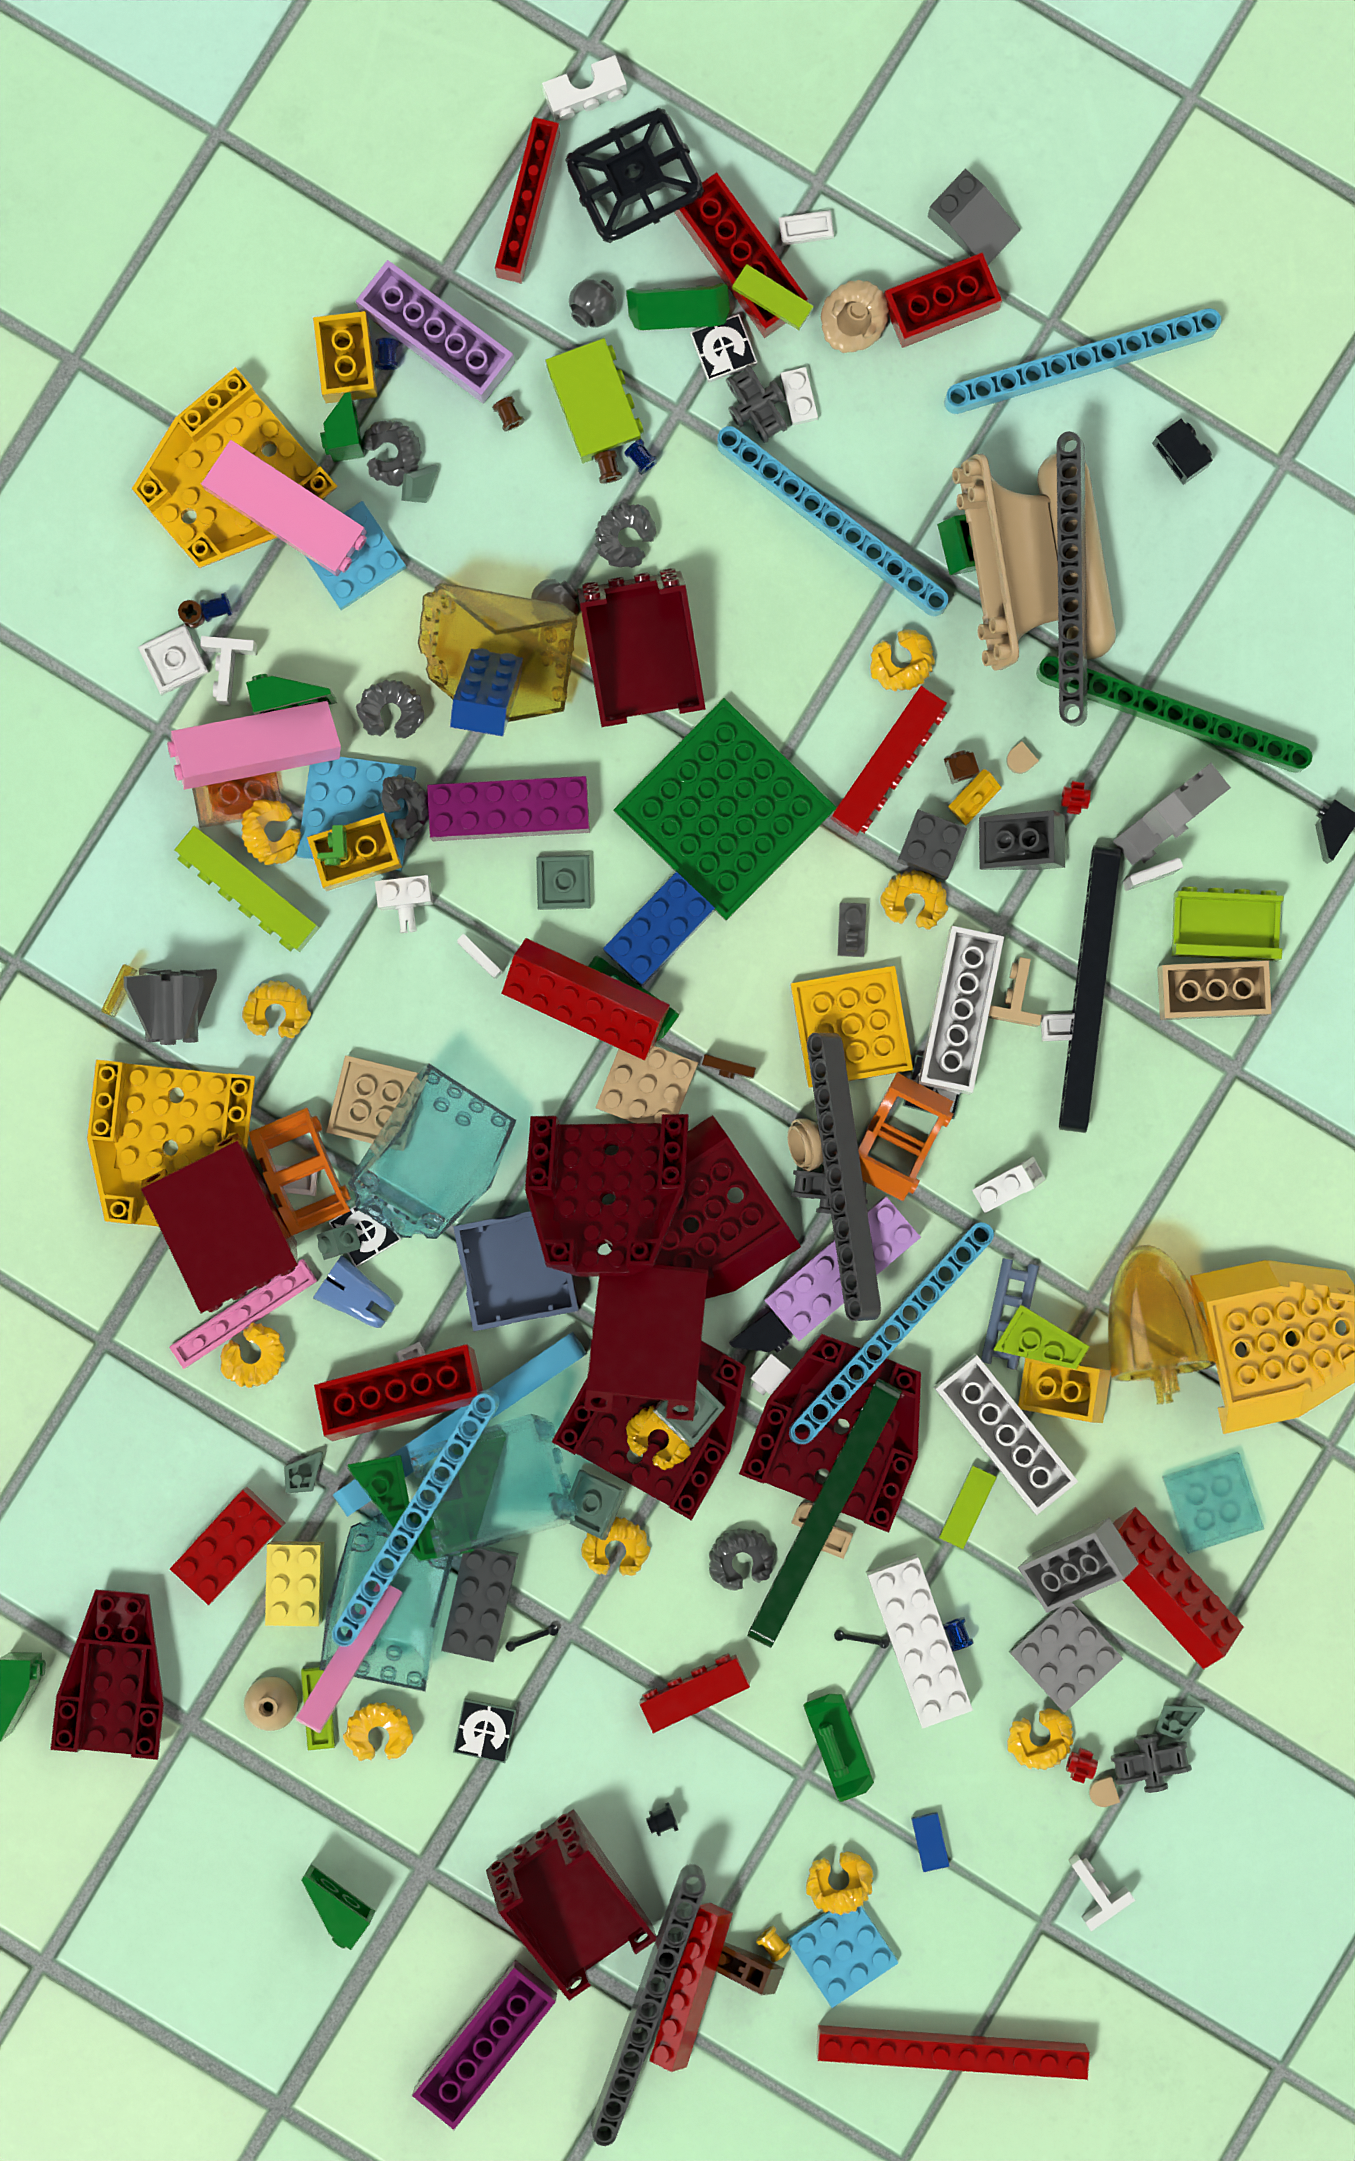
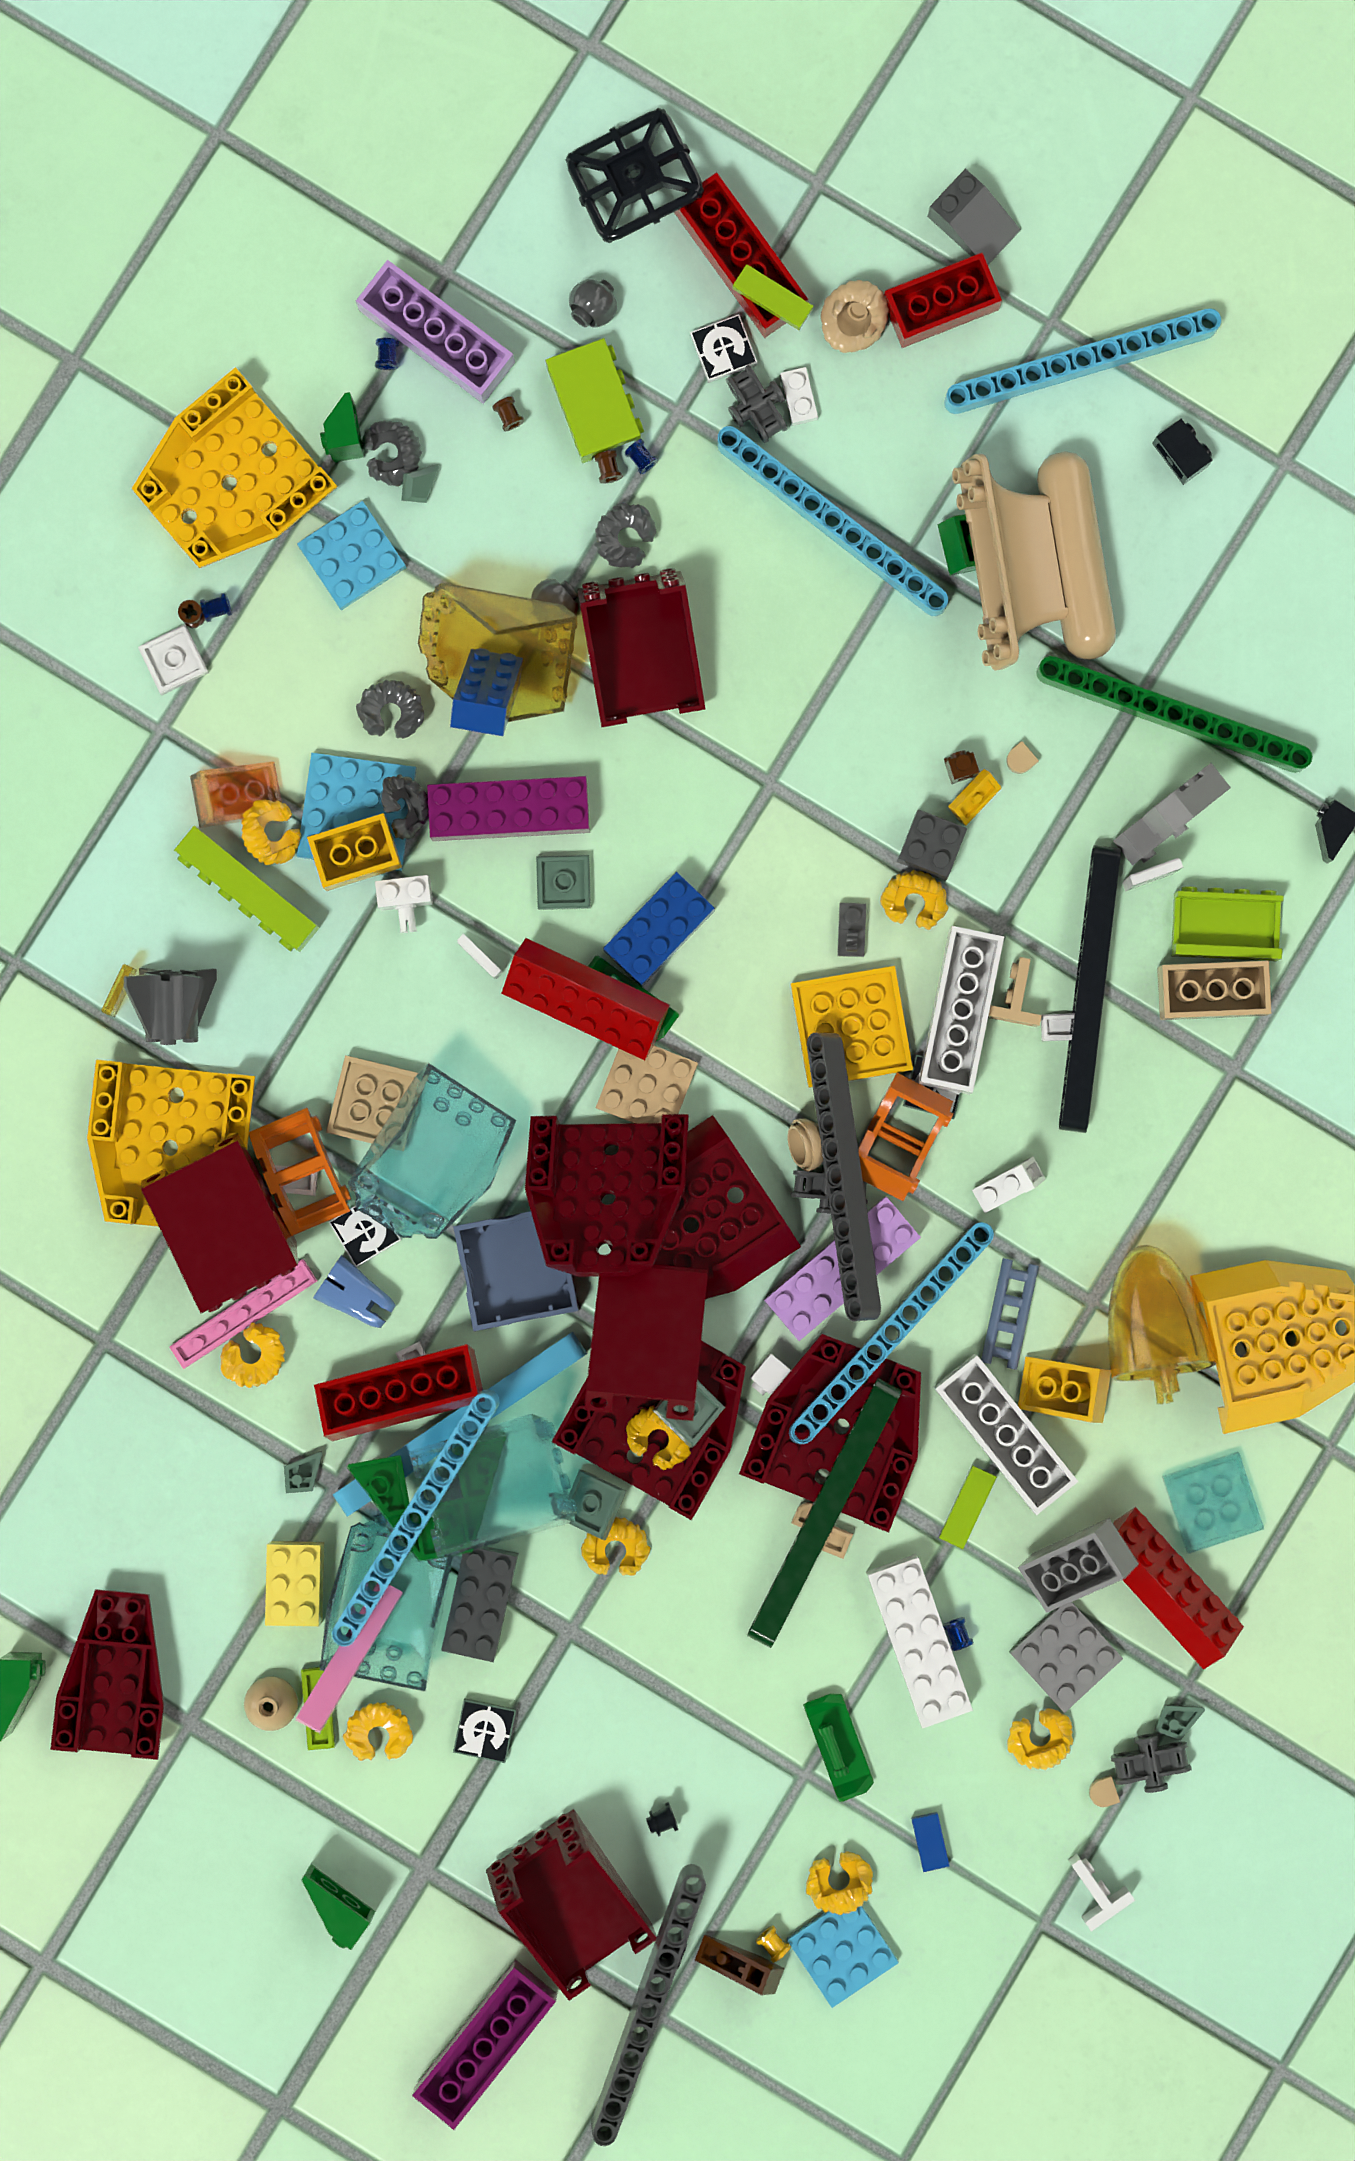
(225, 662): white bracket -> none
(227, 1546): red brick -> none
(254, 745): bright pink brick -> none
(276, 993): yellow piece -> none
(277, 693): green slope -> none
(284, 508): bright pink brick -> none
(338, 842): bright green bracket -> none
(338, 1241): sand green bracket -> none
(345, 356): yellow brick -> none
(527, 200): red brick -> none
(552, 1630): black hinge -> none
(567, 100): white arch -> none
(678, 307): green piece -> none
(691, 1988): red brick -> none
(693, 1693): red brick -> none
(725, 809): green plate -> none
(728, 1068): reddish brown plate -> none
(734, 1543): dark grey piece -> none
(763, 1335): black slope -> none
(806, 228): white tile -> none
(839, 1636): black hinge -> none
(888, 761): red brick -> none
(909, 676): yellow piece -> none
(952, 2052): red brick -> none
(1022, 841): dark grey slope -> none
(1041, 1340): lime wing -> none
(1069, 566): dark grey beam -> none
(1075, 797): red gear -> none
(1081, 1765): red gear -> none

